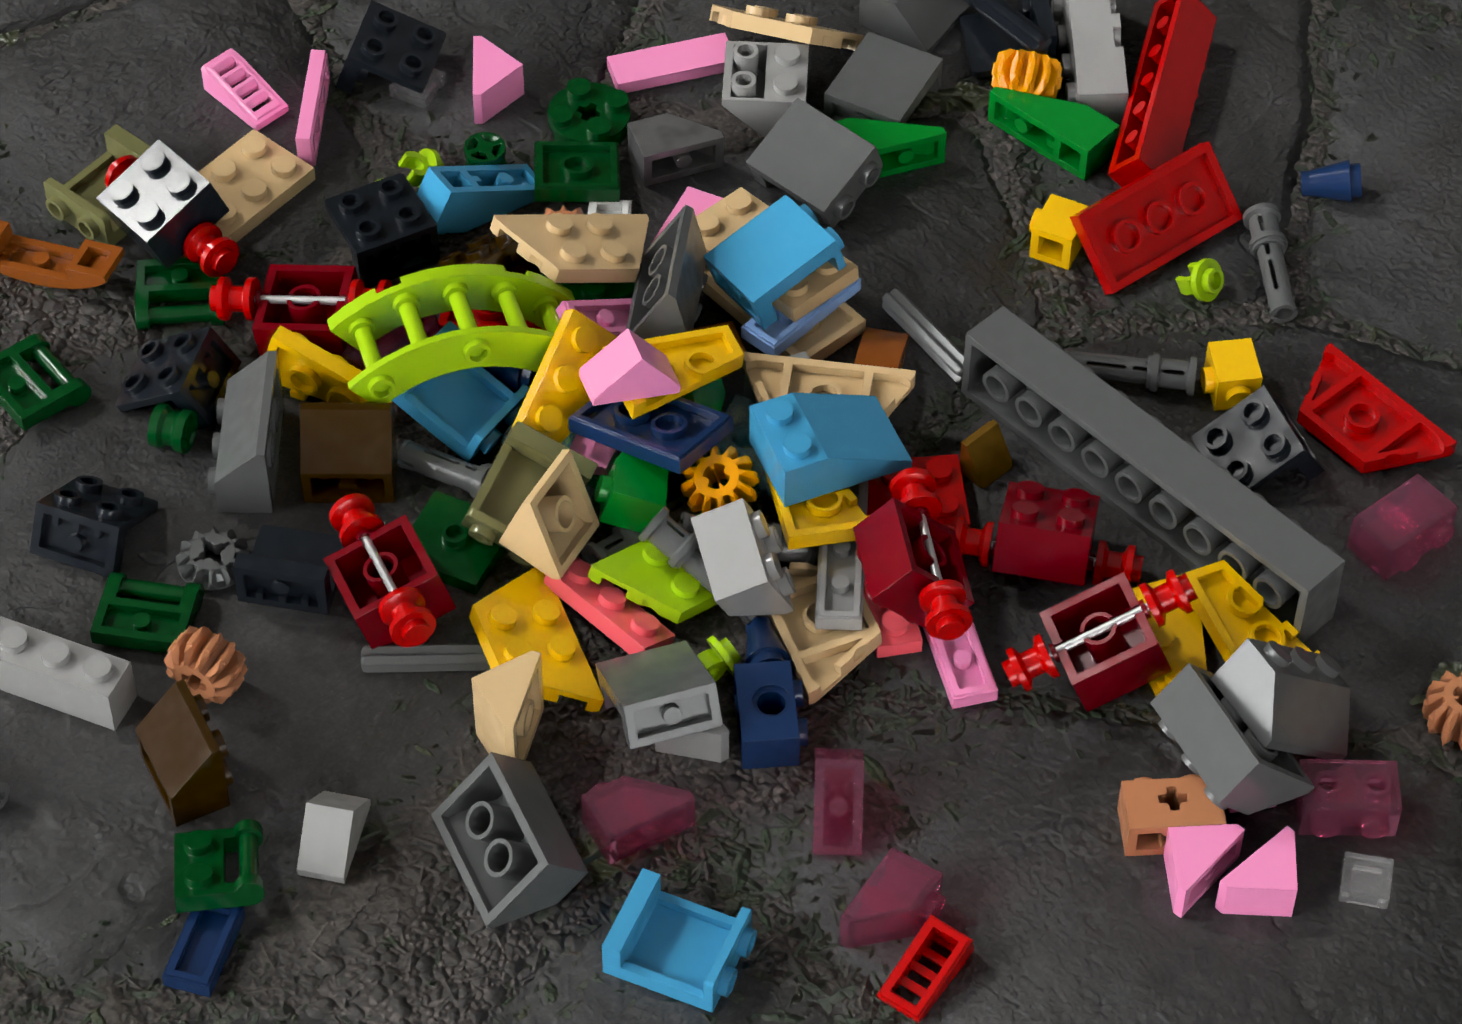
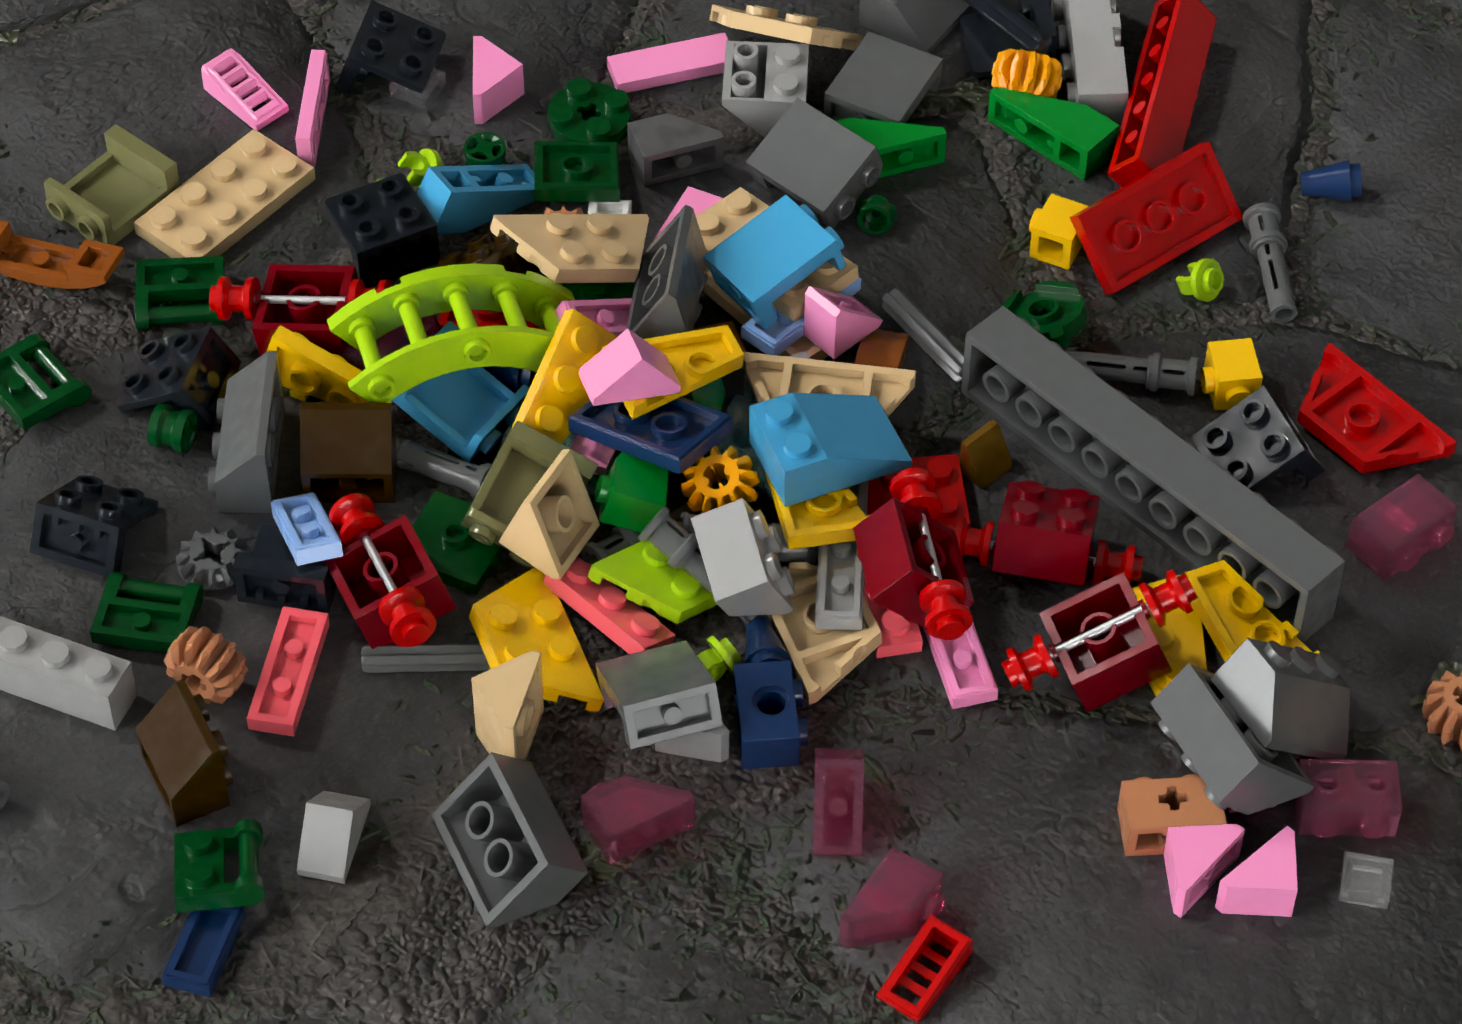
(169, 210): brick -> none
(288, 671): none -> coral plate
(306, 528): none -> light blue tile
(676, 945): dark azure panel -> none
(836, 320): none -> bright pink slope
(873, 223): none -> dark green plate
(1052, 310): none -> dark green plate

